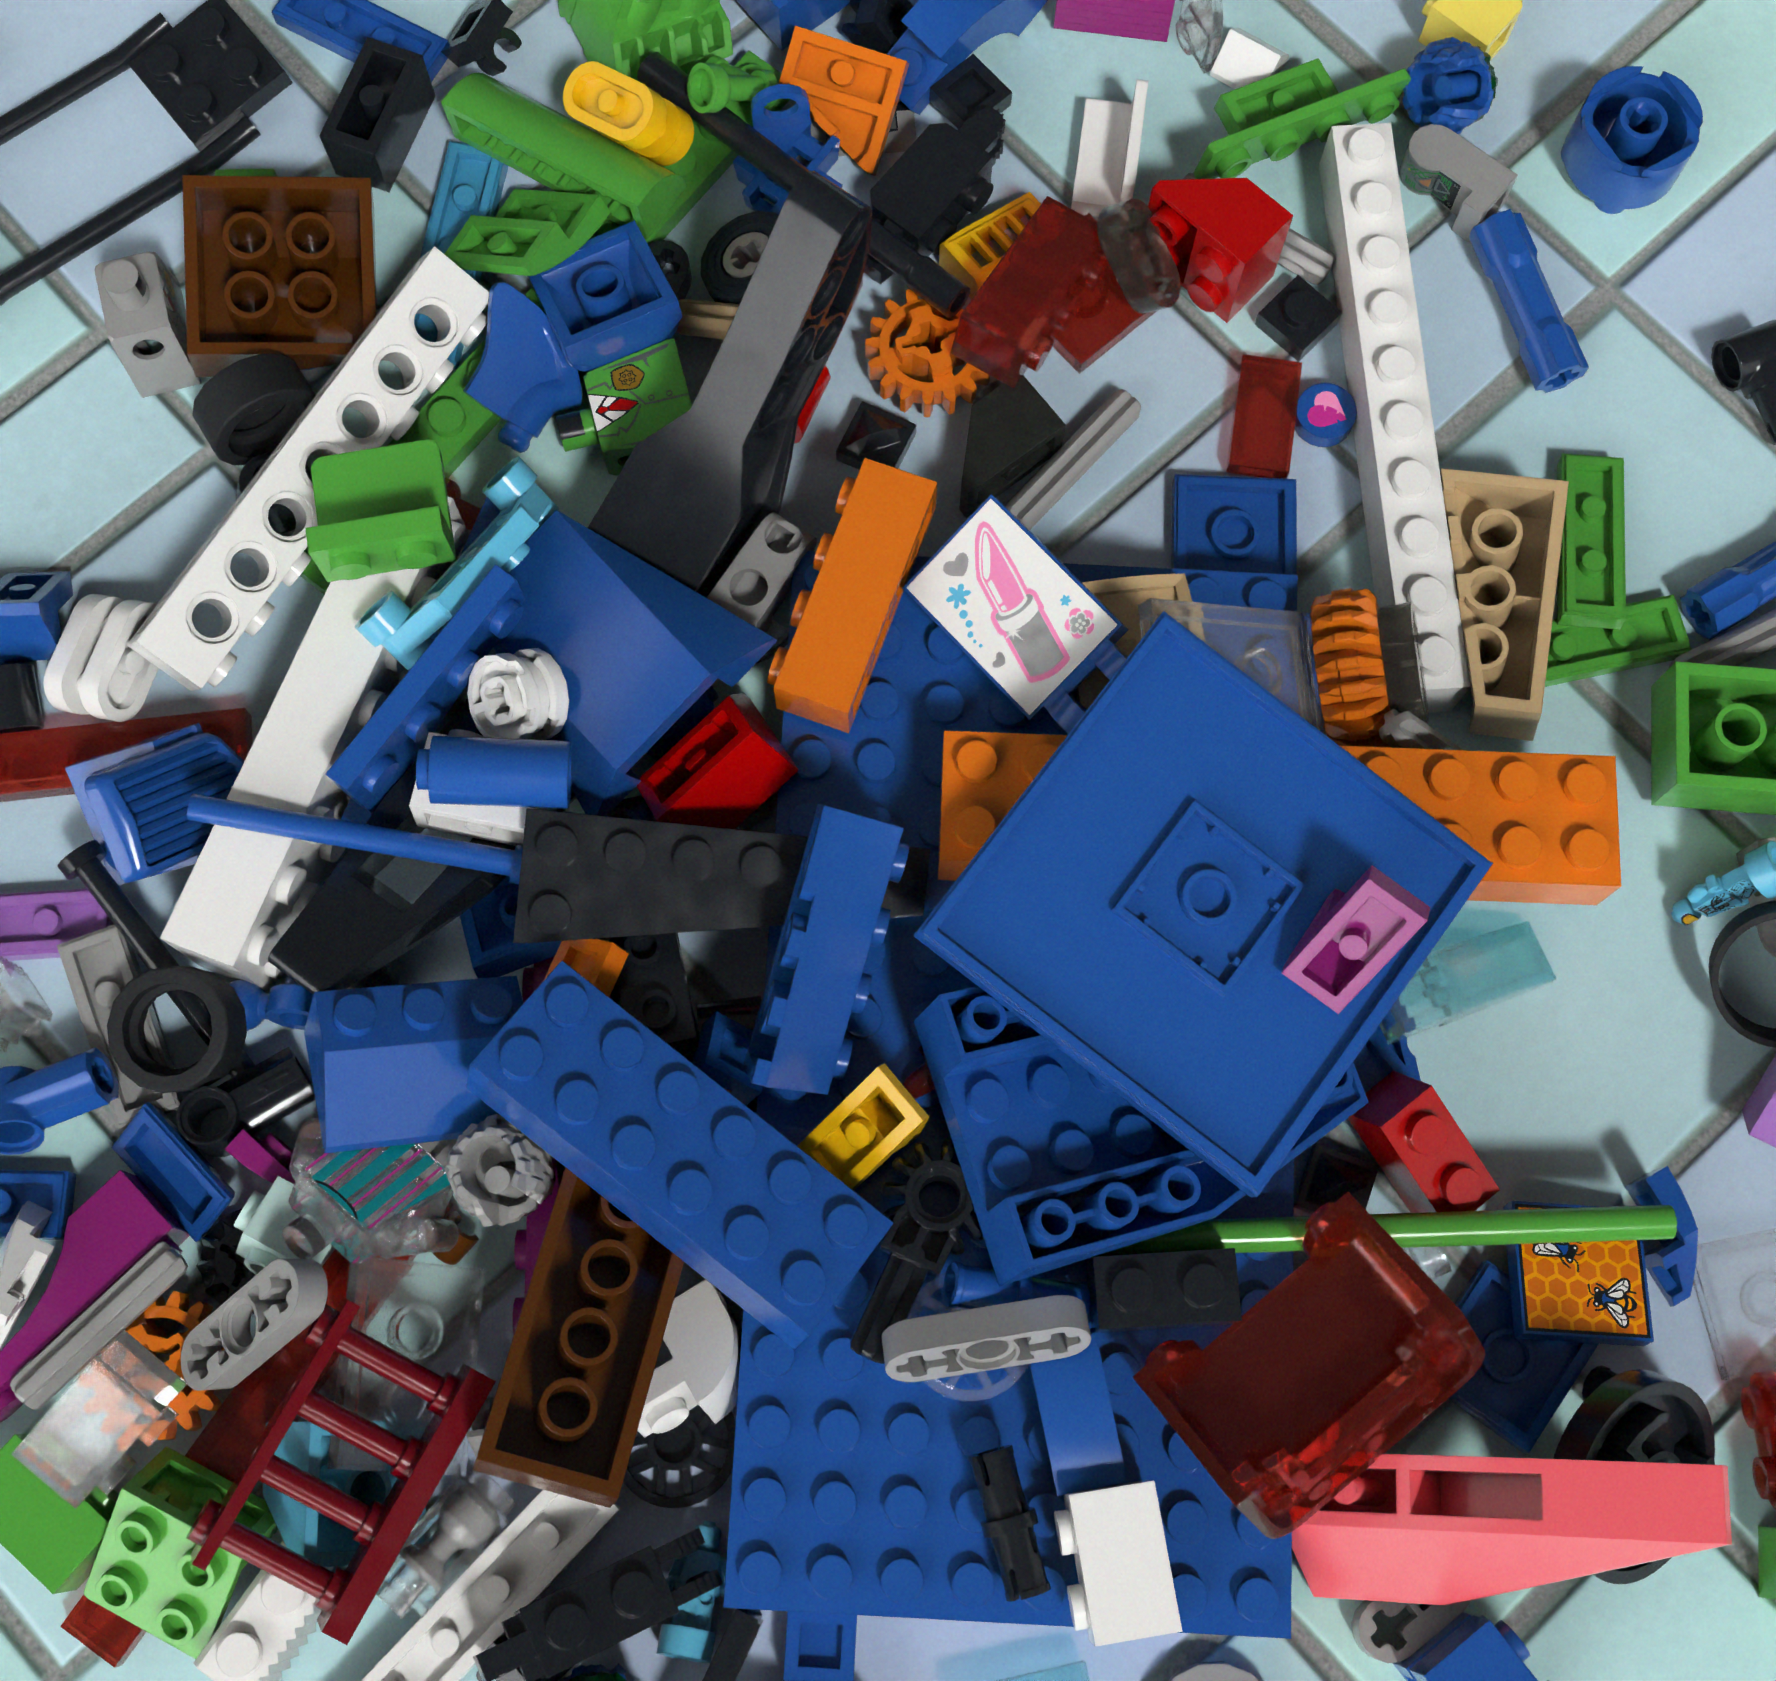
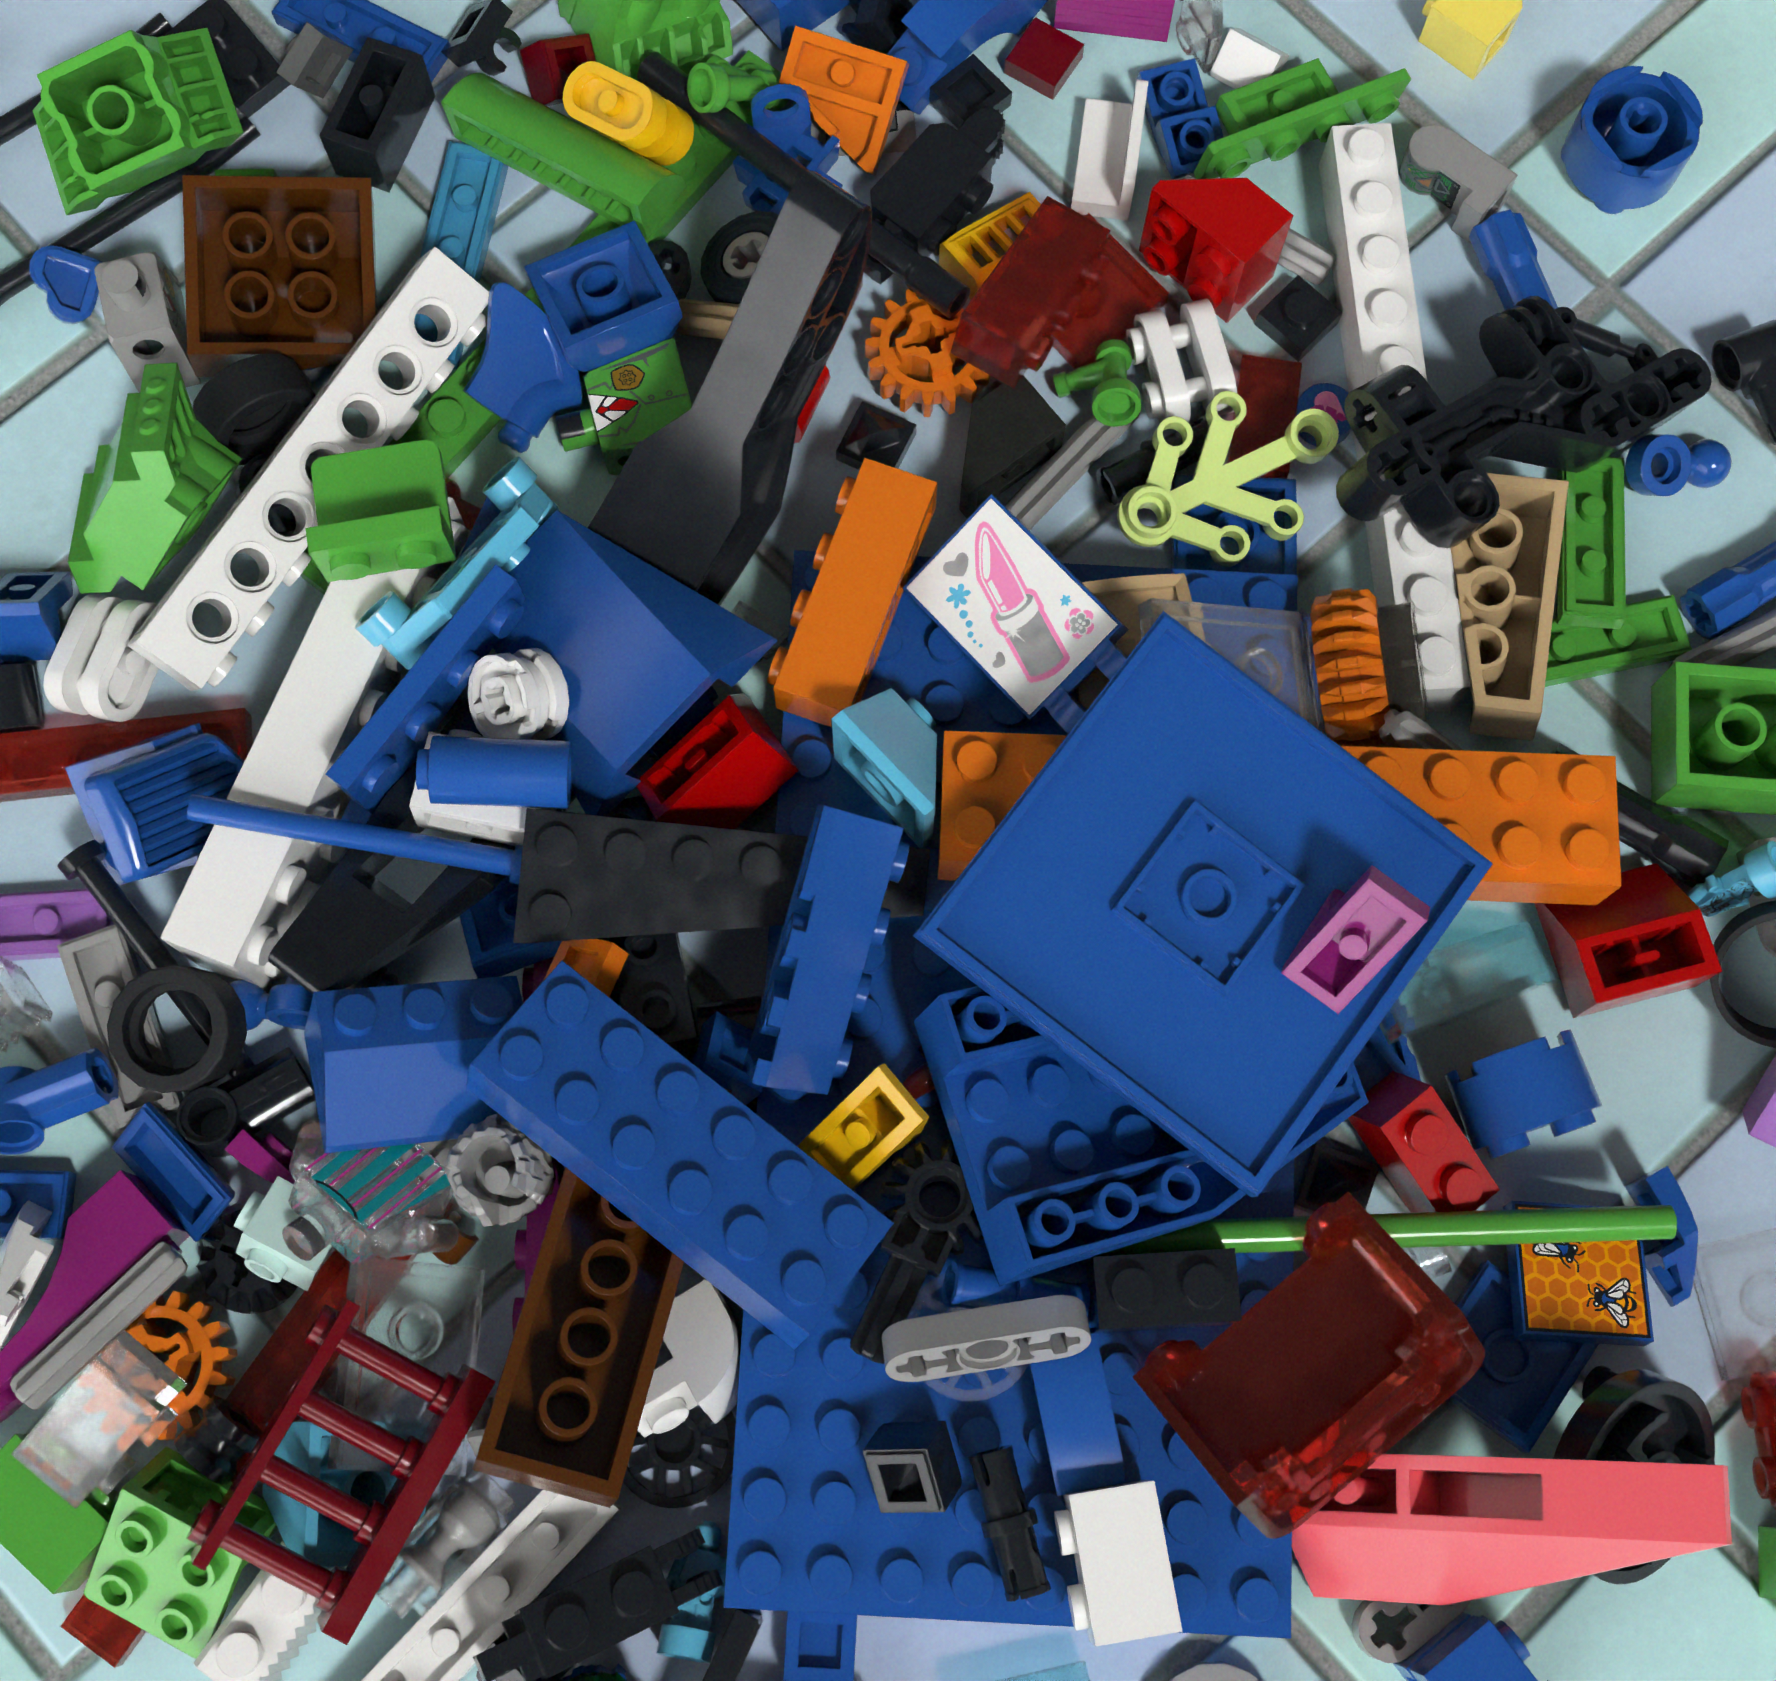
(68, 282): none -> blue tile
(132, 114): none -> bright green slope
(147, 487): none -> bright green slope
(218, 1440): none -> black wheel
(306, 1293): light grey beam -> none
(314, 60): none -> dark grey plate
(528, 232): bright green slope -> none
(551, 63): none -> dark red slope
(763, 571): light grey leg -> none
(893, 757): none -> medium azure slope
(913, 1467): none -> black slope
(1044, 58): none -> dark red tile
(1115, 398): none -> bright green piece
(1133, 469): none -> black pin
(1138, 256): clear smoke beam -> none
(1154, 347): none -> white brick
(1180, 115): none -> blue slope
(1218, 483): none -> yellowish green plant
(1450, 85): blue piece -> none
(1524, 1092): none -> blue brick
(1539, 411): none -> black beam
(1630, 945): none -> red slope
(1670, 840): none -> black axle
(1701, 464): none -> blue plate

